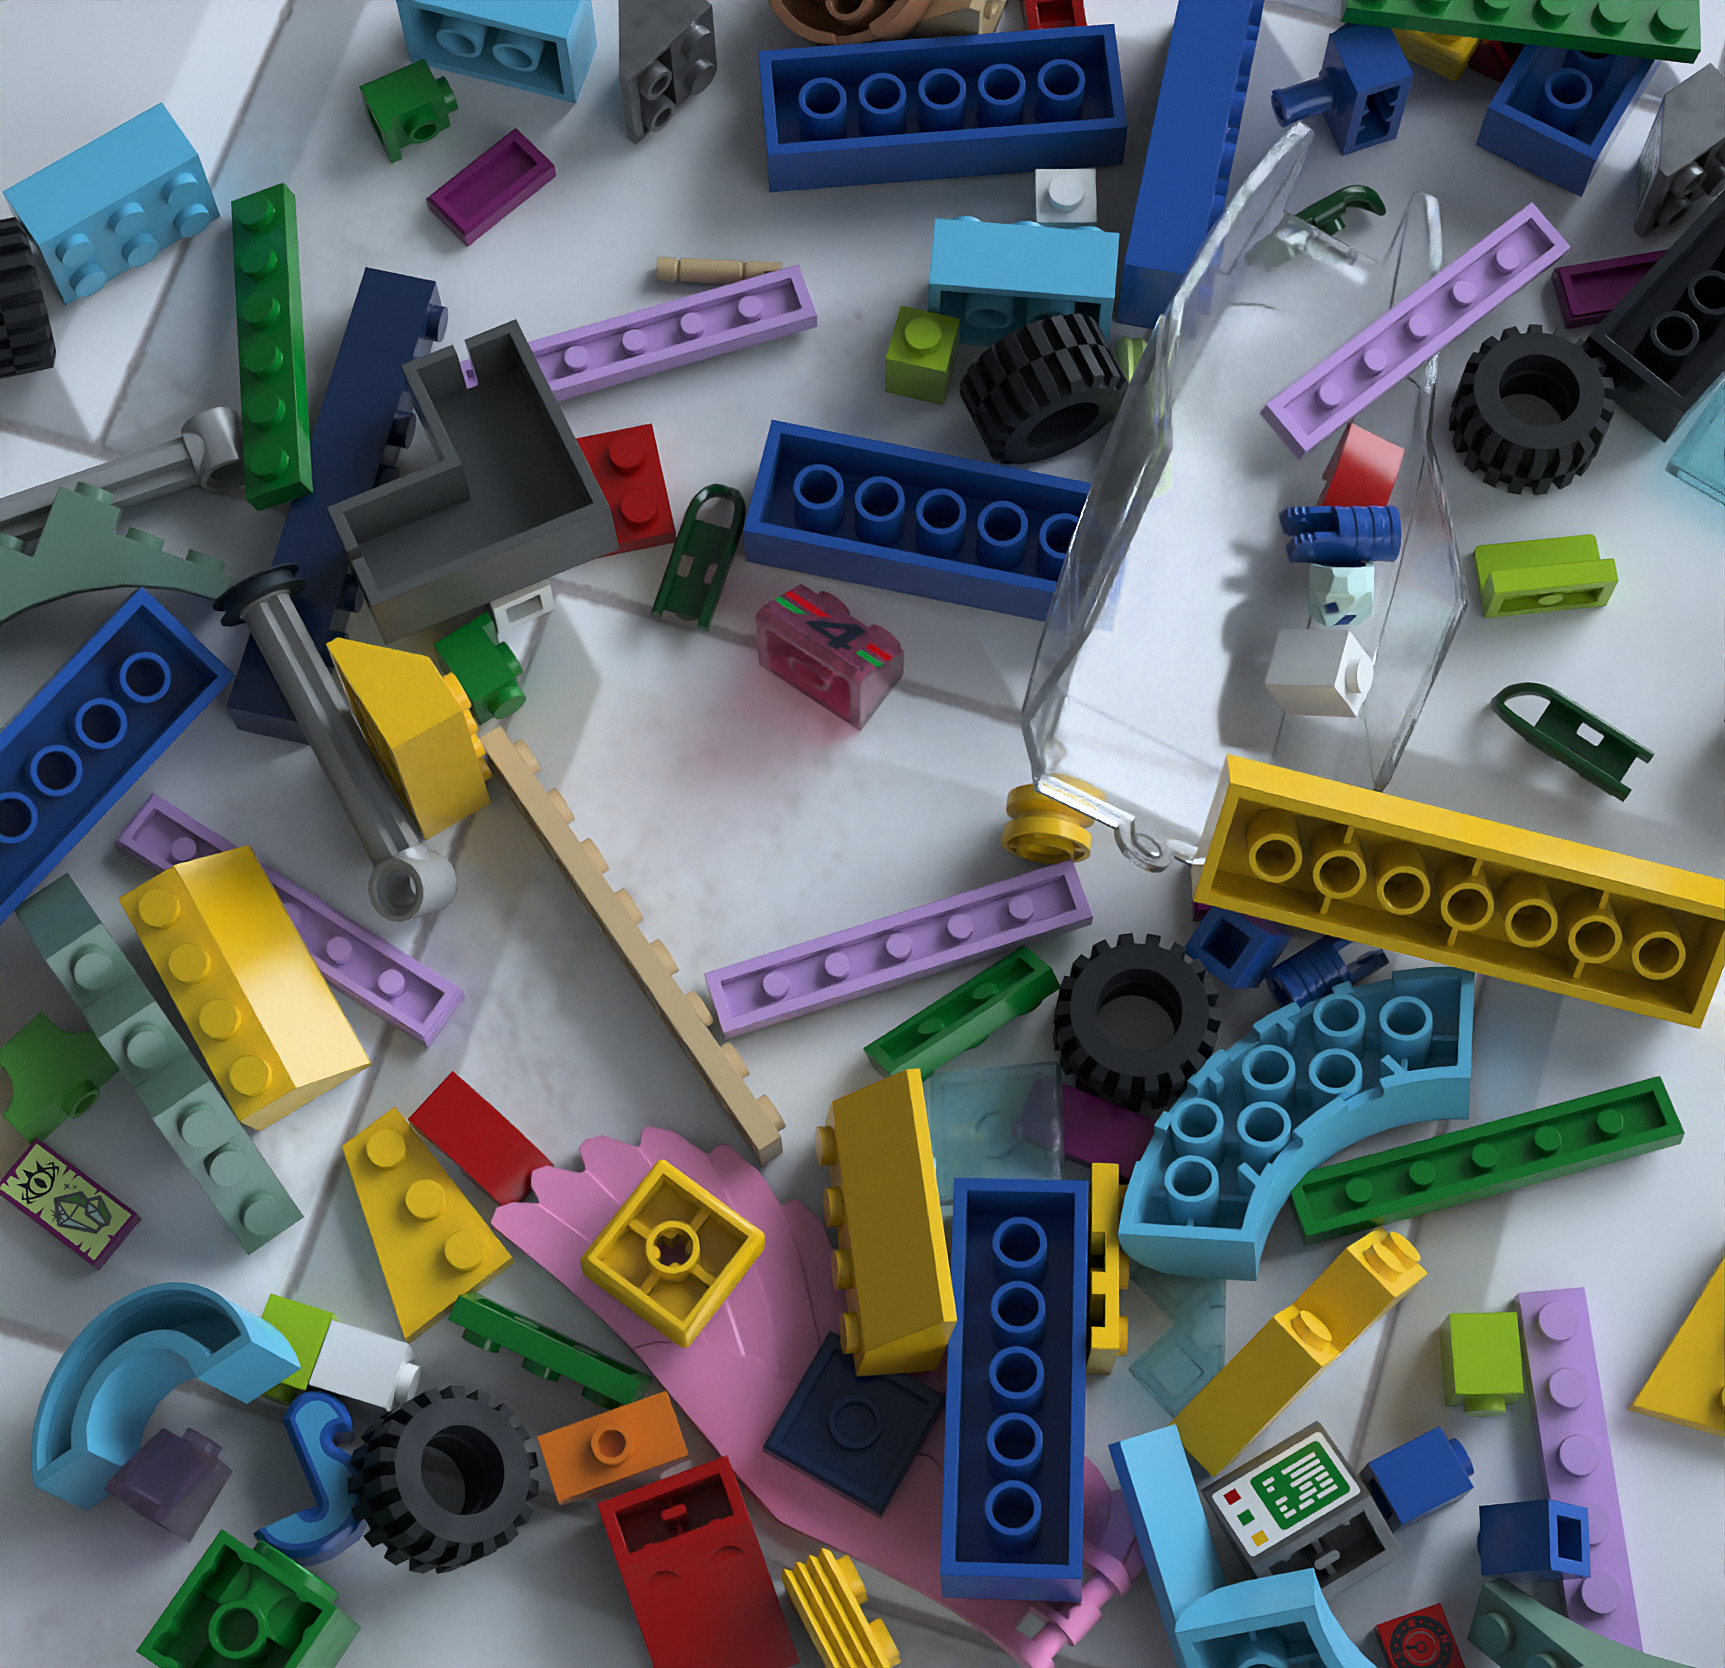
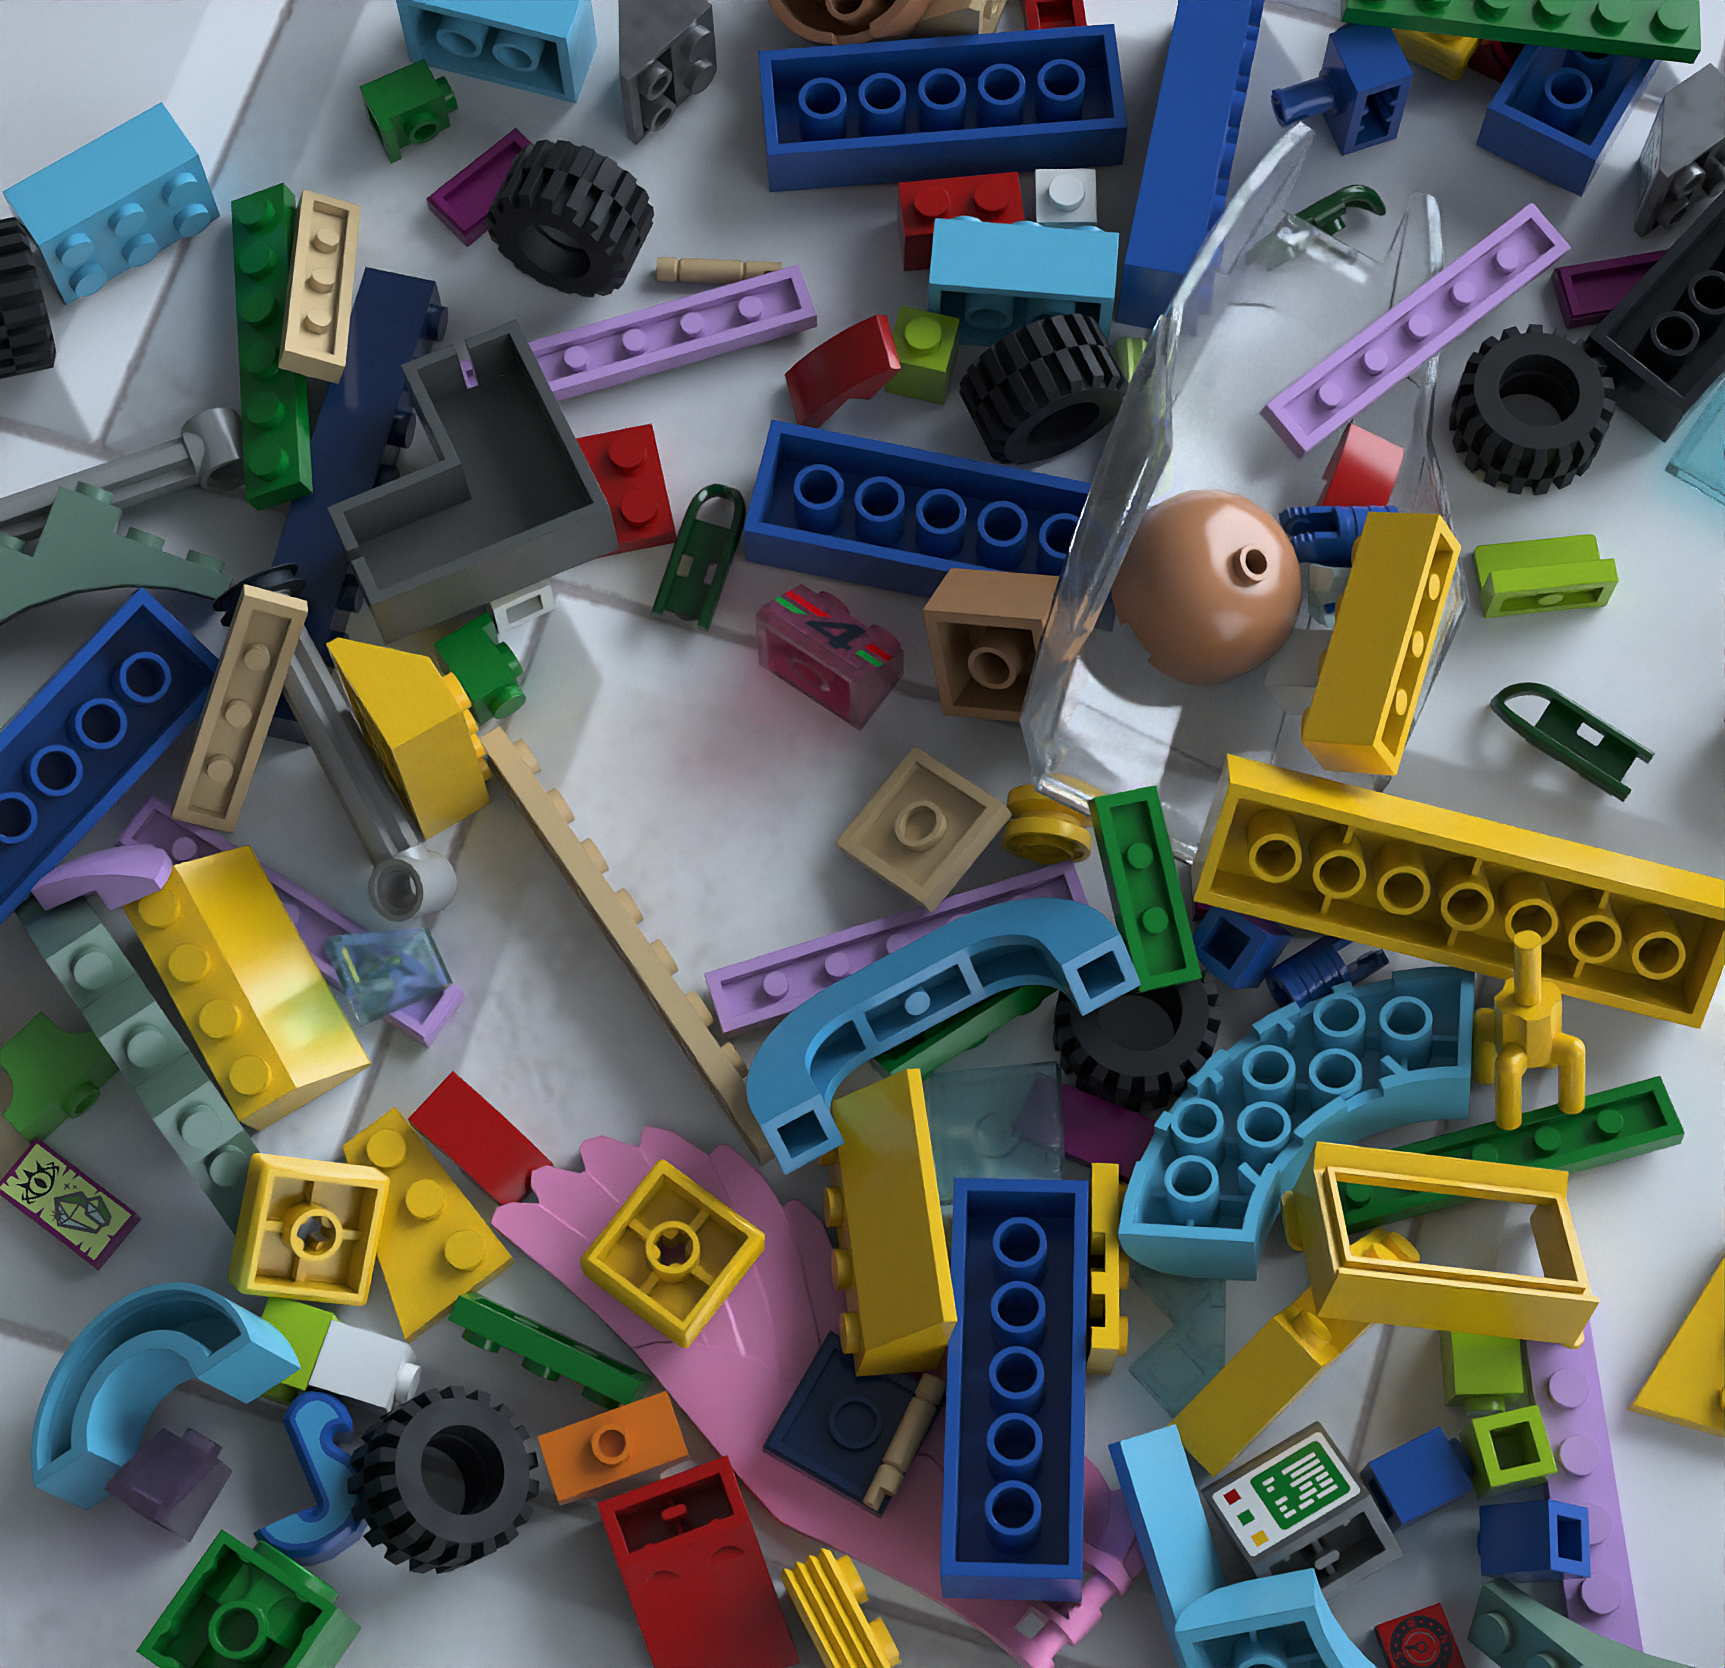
(113, 873): none -> lavender brick
(239, 708): none -> tan plate
(320, 287): none -> tan plate
(331, 1263): none -> yellow brick
(387, 970): none -> clear light blue slope
(570, 218): none -> black tyre
(843, 367): none -> red slope
(906, 1440): none -> tan wheel
(914, 989): none -> dark azure arch
(923, 829): none -> tan plate
(984, 197): none -> red brick
(986, 639): none -> medium nougat brick
(1144, 887): none -> green plate
(1209, 586): none -> nougat cylinder
(1380, 643): none -> yellow brick
(1434, 1295): none -> yellow piece
(1508, 1451): none -> lime brick
(1526, 1034): none -> yellow plant

